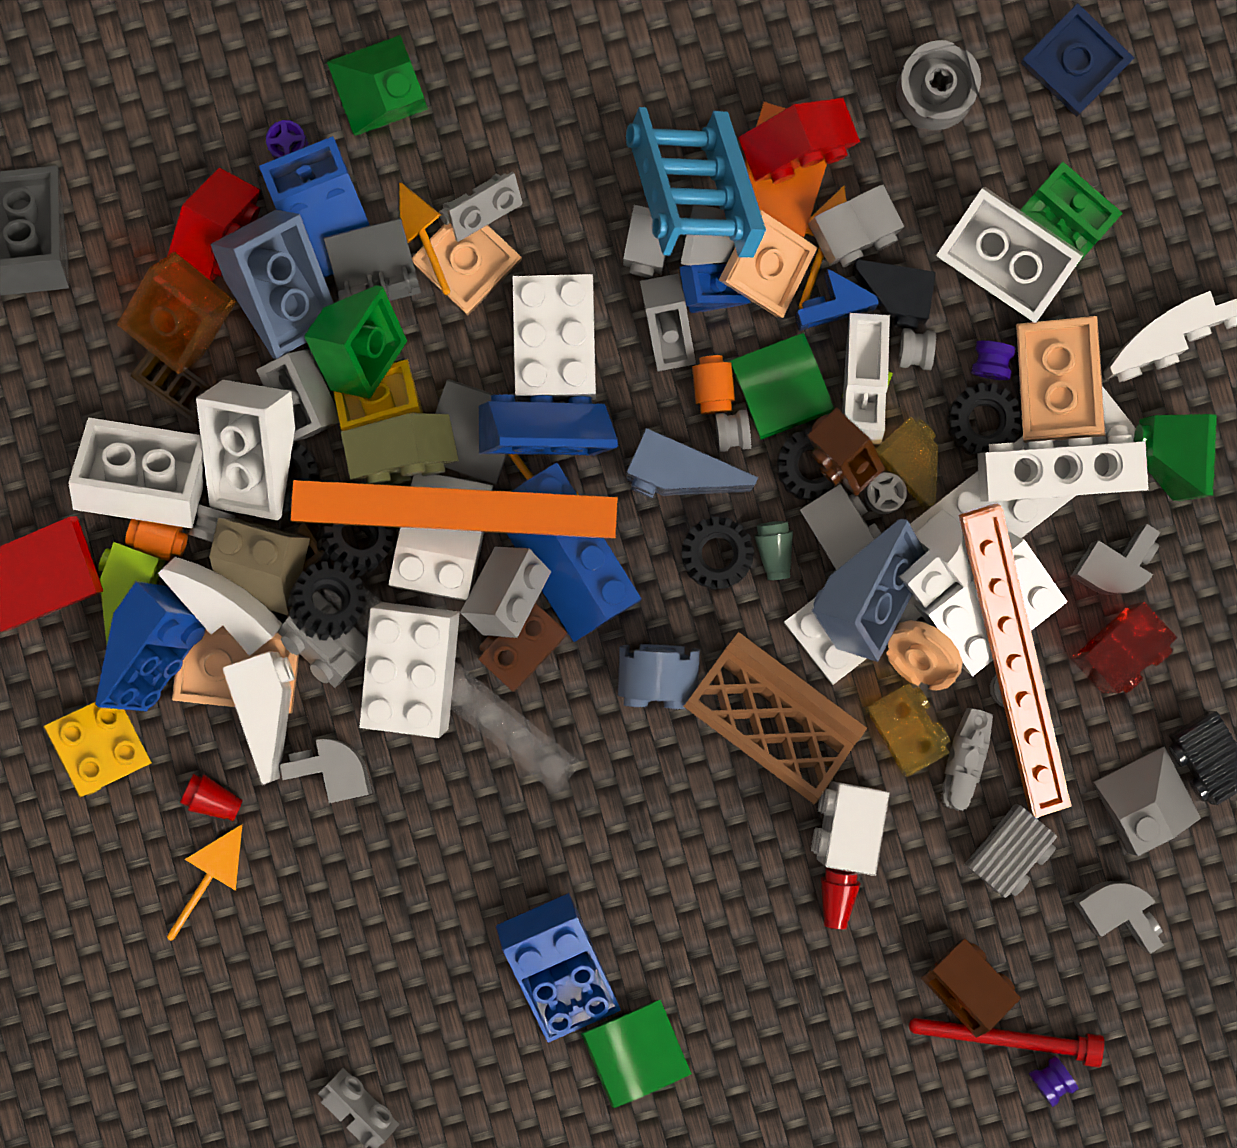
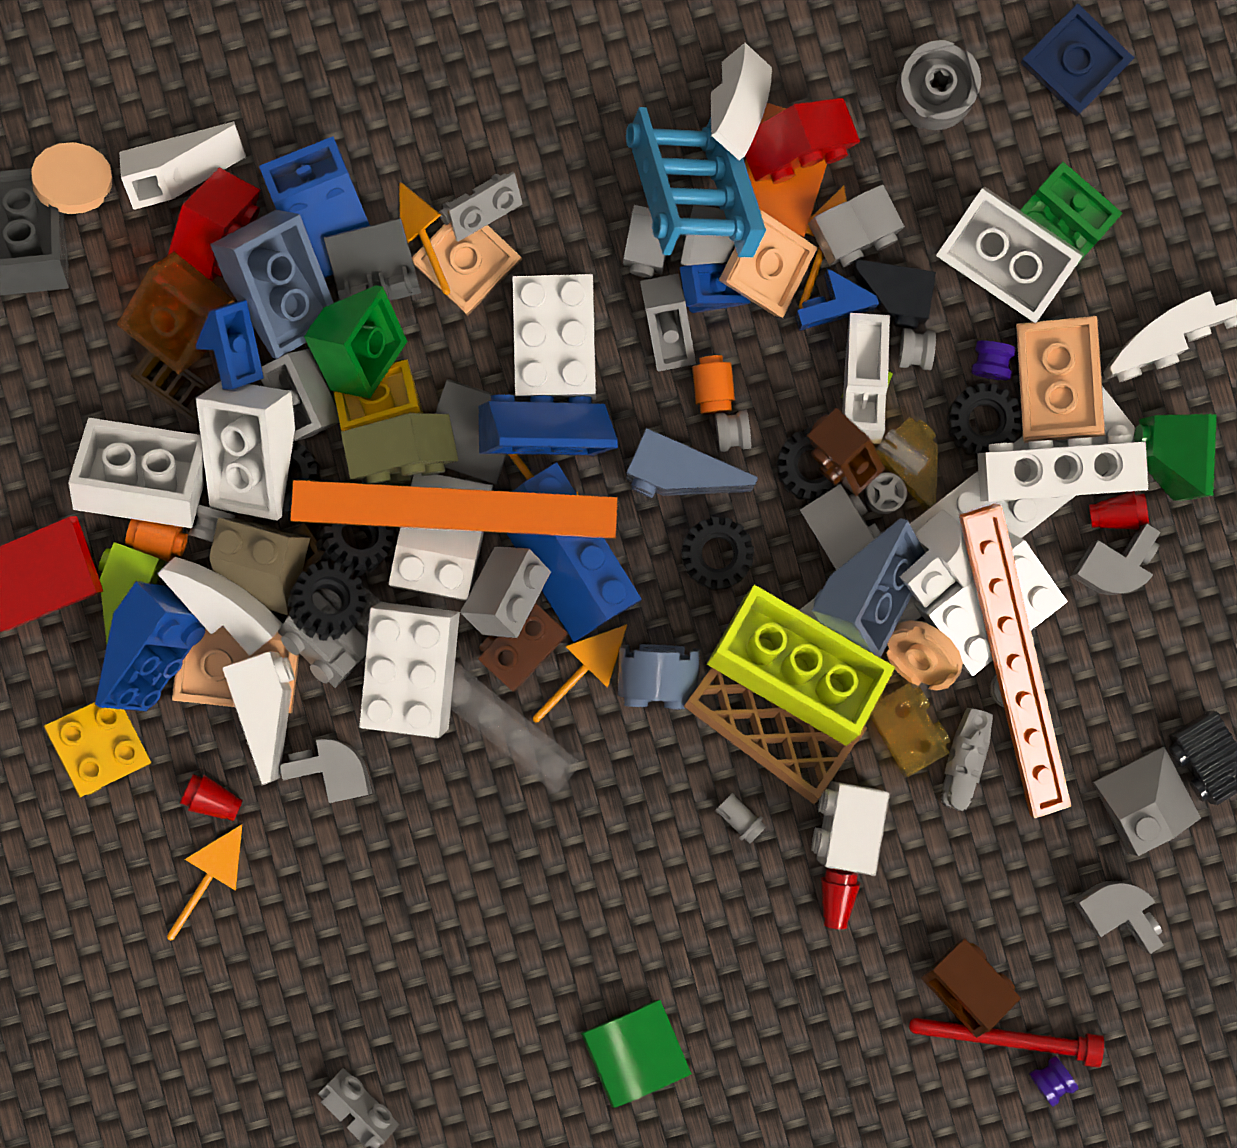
(71, 177): none -> light nougat tile
(177, 164): none -> white slope
(232, 338): none -> blue slope
(285, 134): dark purple wheel -> none
(377, 85): green slope -> none
(557, 967): blue slope -> none
(596, 655): none -> light orange piece
(740, 100): none -> white slope
(741, 818): none -> light grey pin
(775, 548): sand green cone -> none
(782, 386): green slope -> none
(801, 665): none -> neon yellow brick
(906, 455): none -> clear pin
(1012, 851): light grey brick -> none
(1120, 512): none -> red cone
(1125, 649): clear red brick -> none

